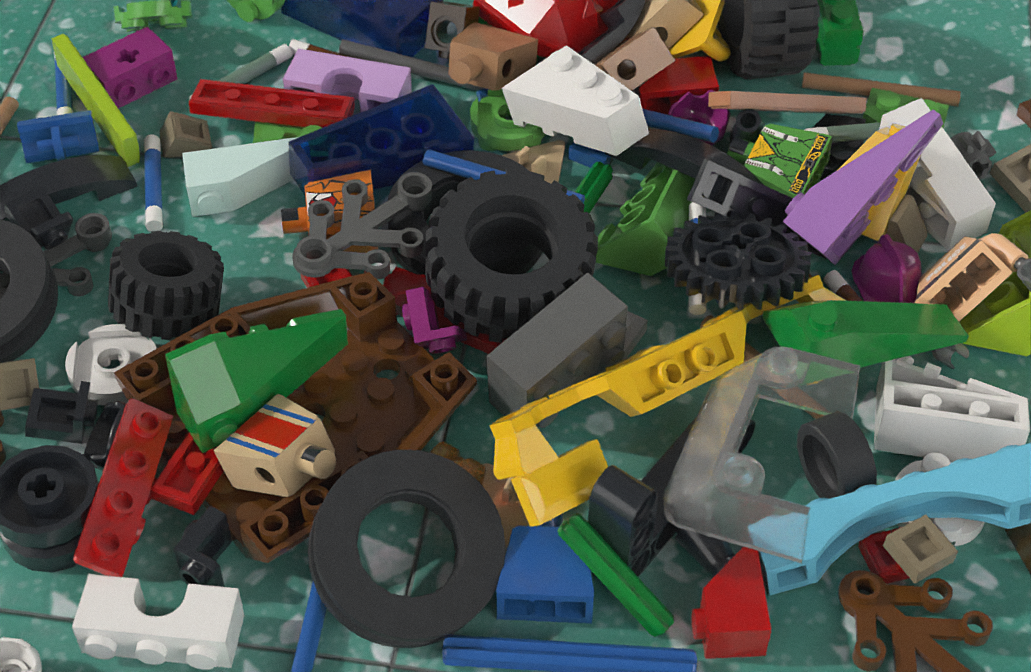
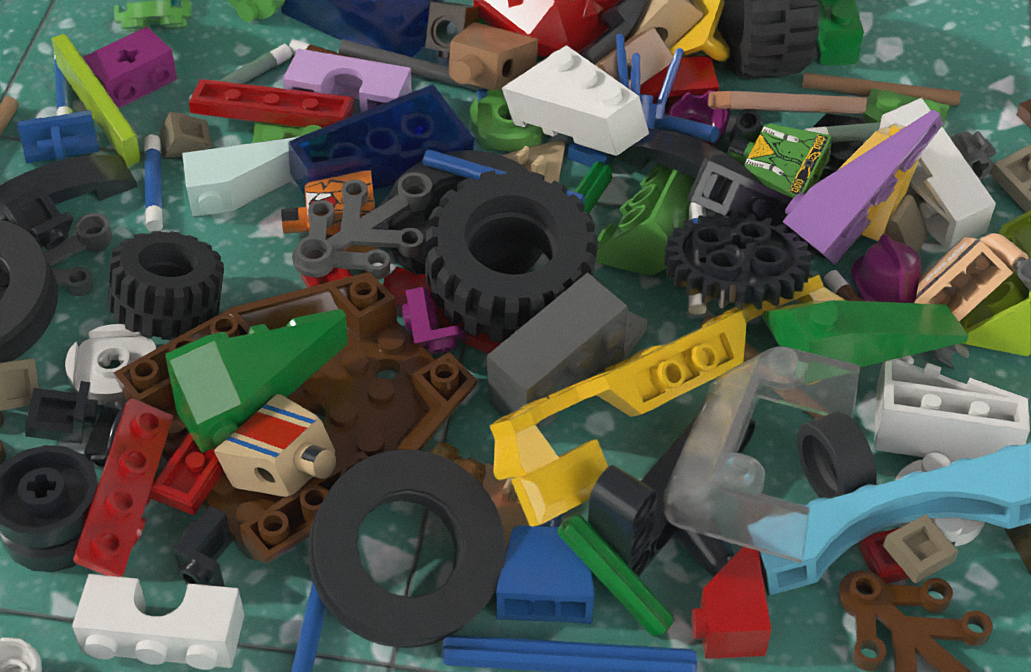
(650, 110): none -> blue plant

